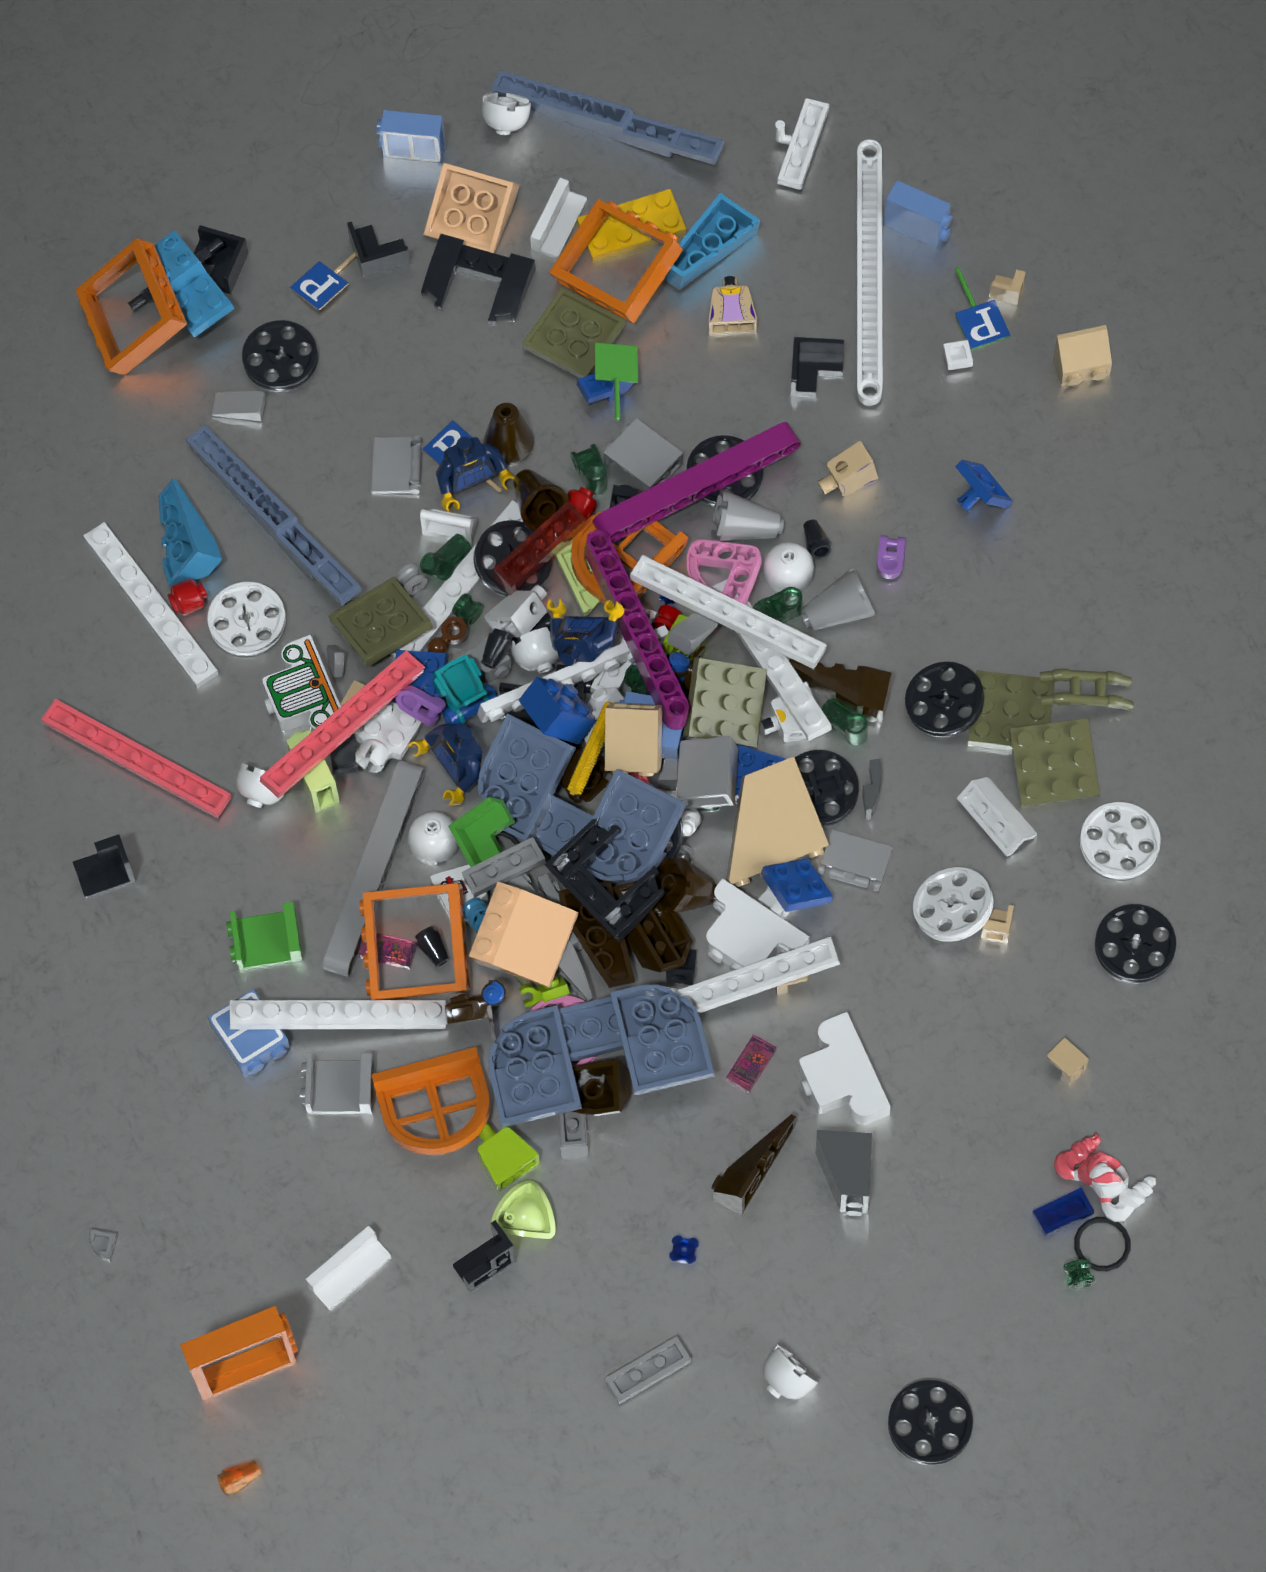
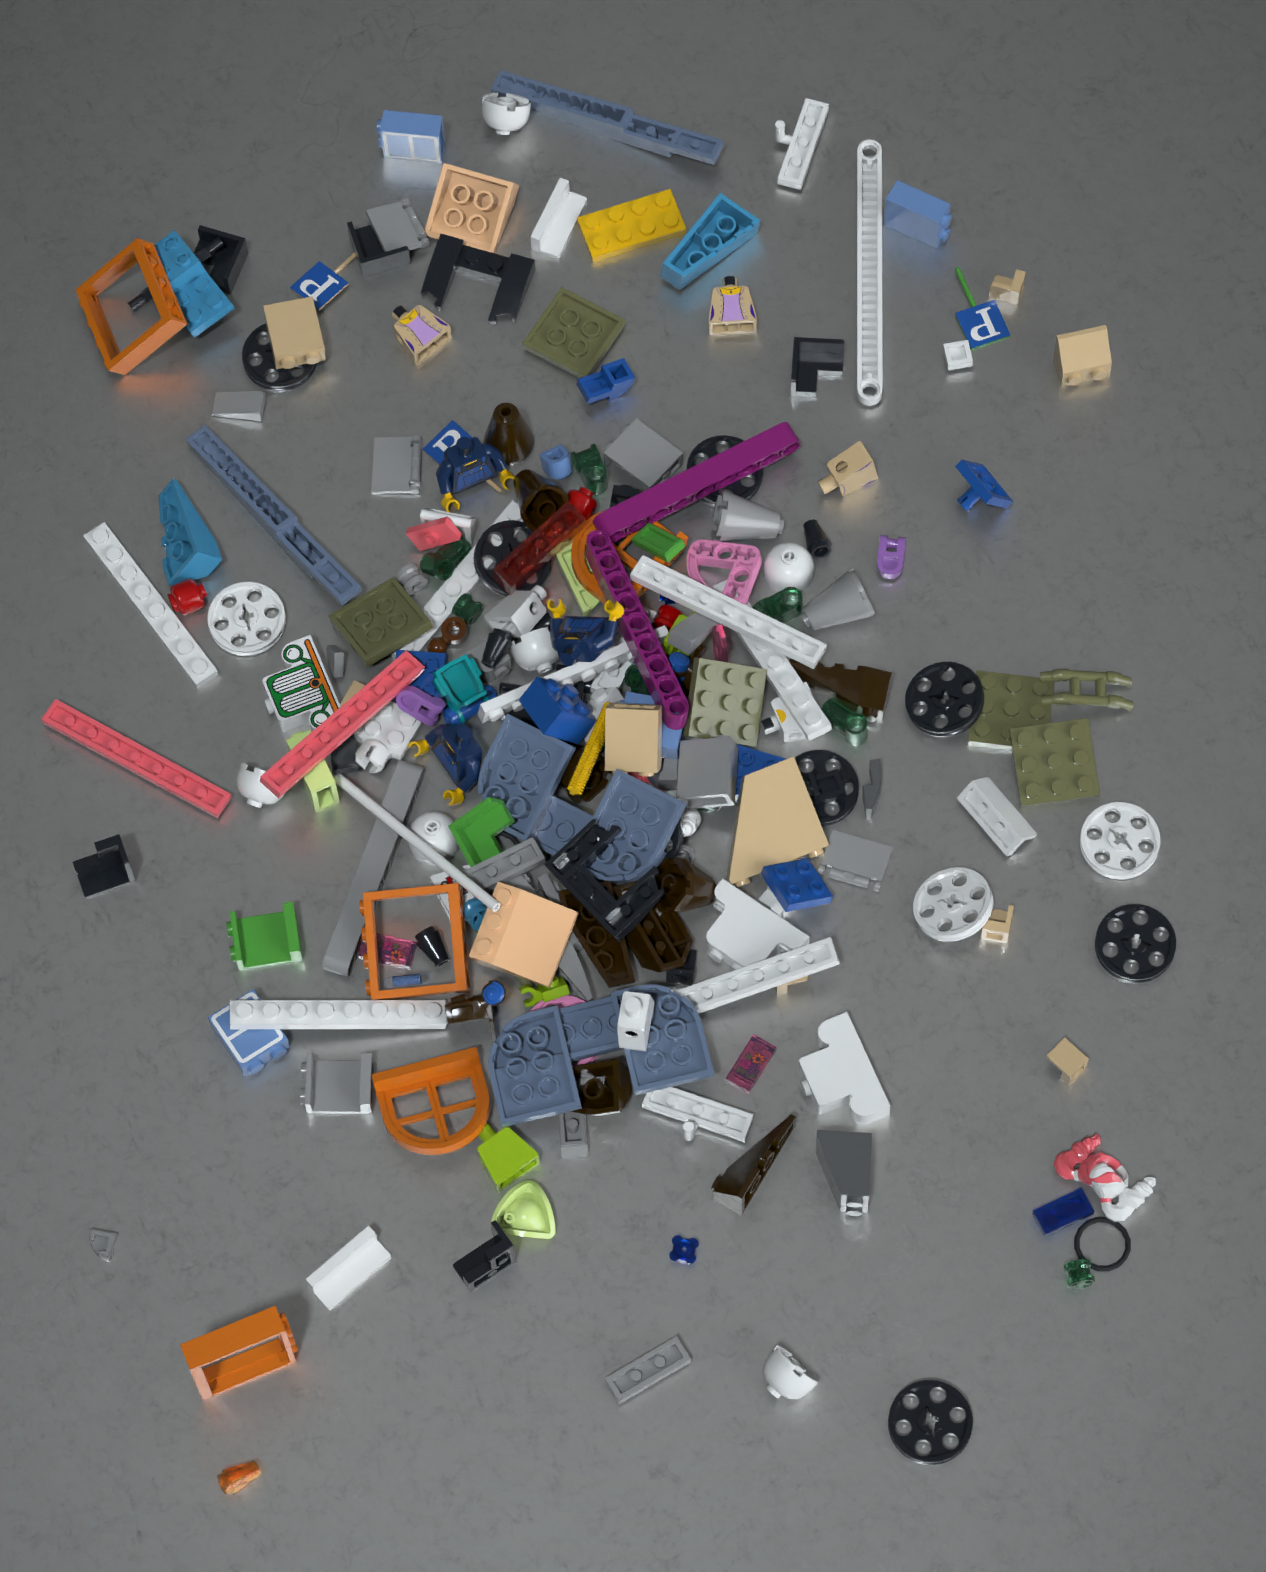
(294, 333): none -> tan brick
(397, 226): none -> light grey piece
(403, 980): none -> medium blue piece
(417, 842): none -> white piece
(419, 332): none -> tan torso
(433, 533): none -> coral plate
(560, 466): none -> medium blue plate
(616, 364): bright green piece -> none
(635, 1016): none -> white torso
(648, 283): orange window -> none
(658, 542): none -> bright green tile
(699, 1113): none -> white plate
(720, 645): none -> clear pink tile

